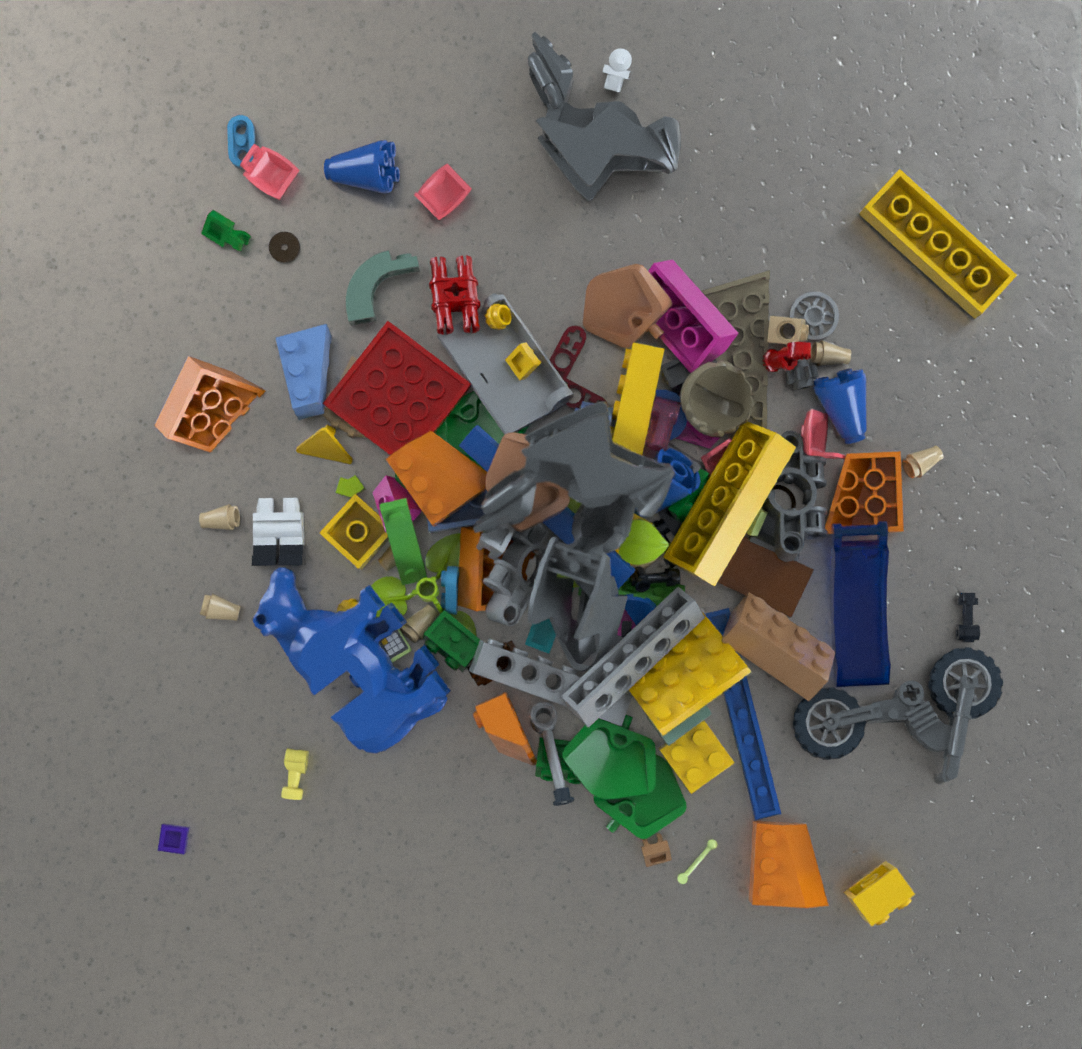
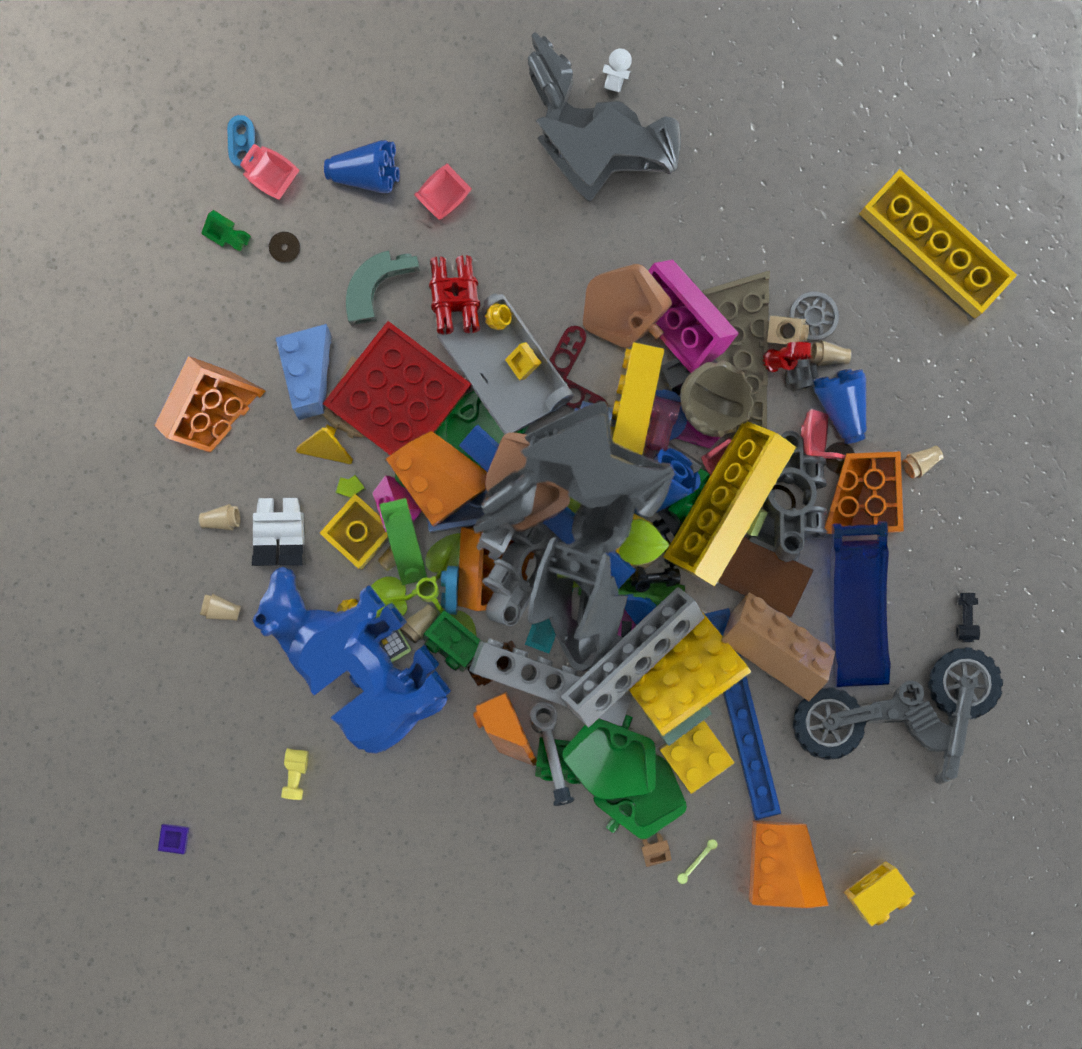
(839, 447): none -> dark brown wheel

